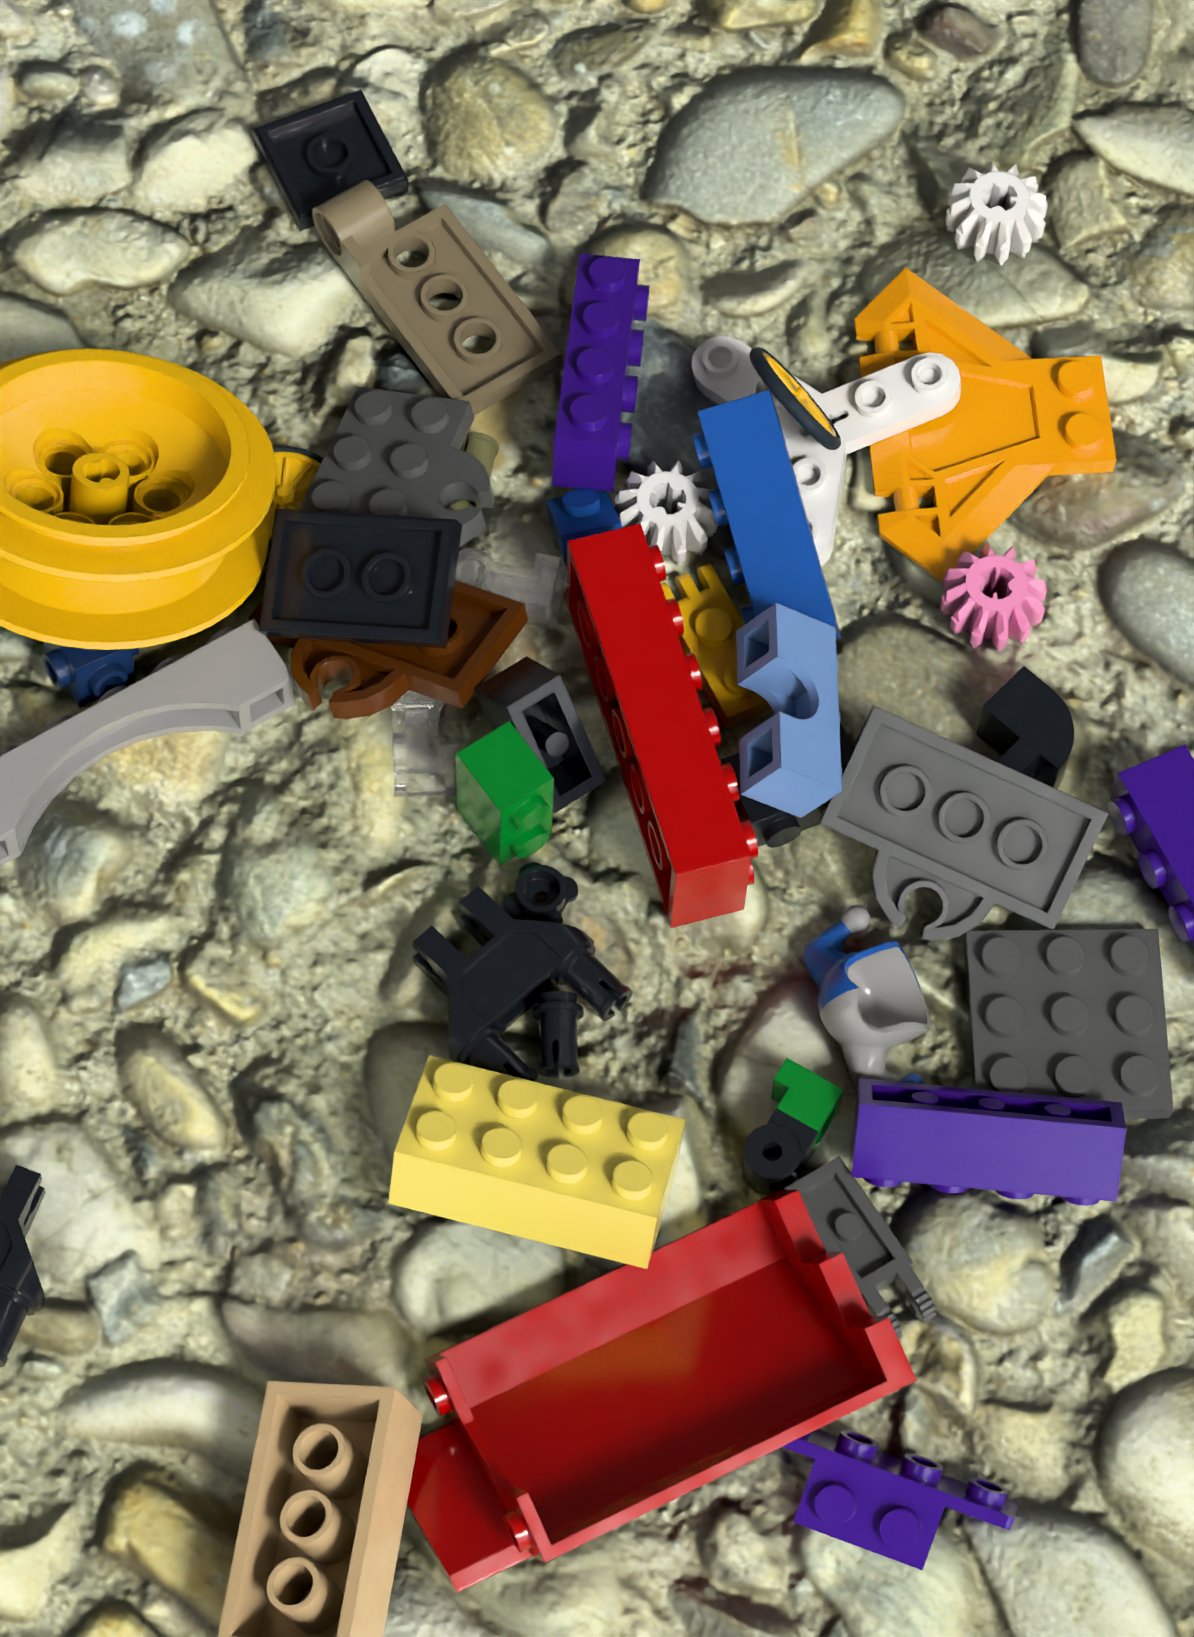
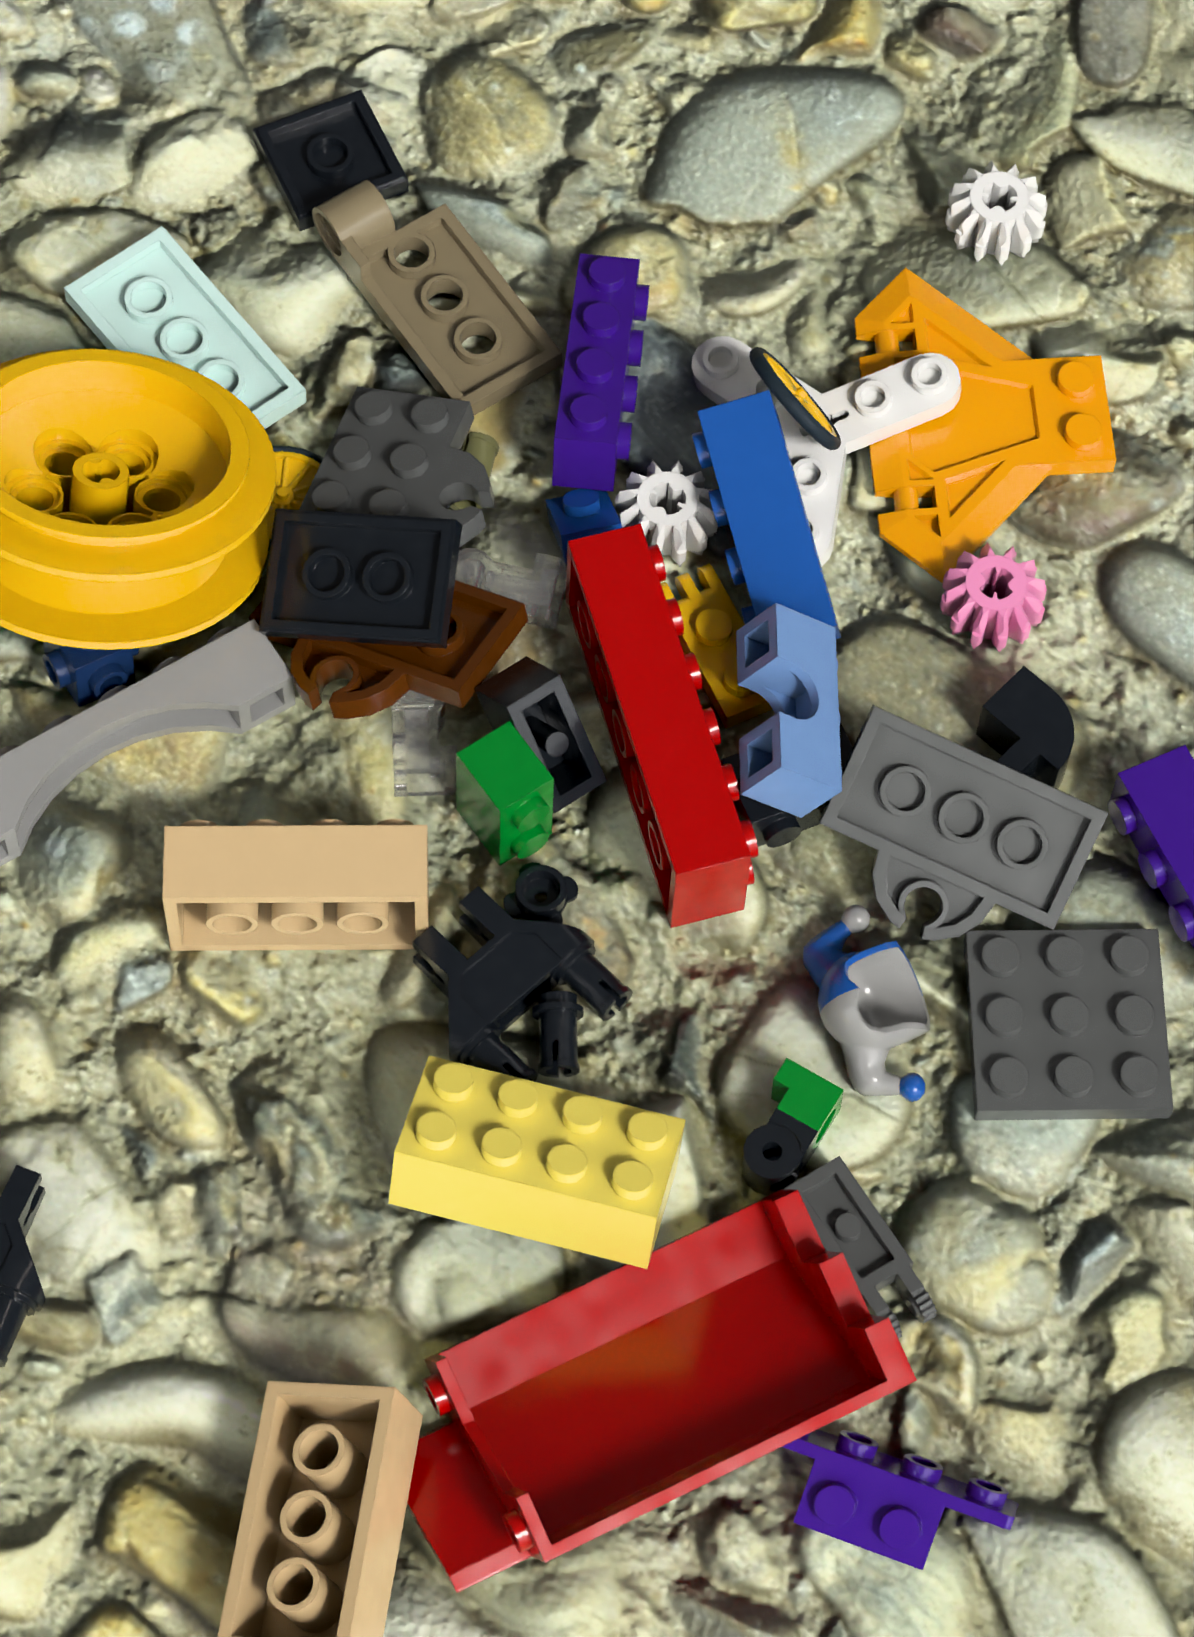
(166, 308): none -> light aqua plate
(295, 885): none -> tan brick
(987, 1141): dark purple brick -> none

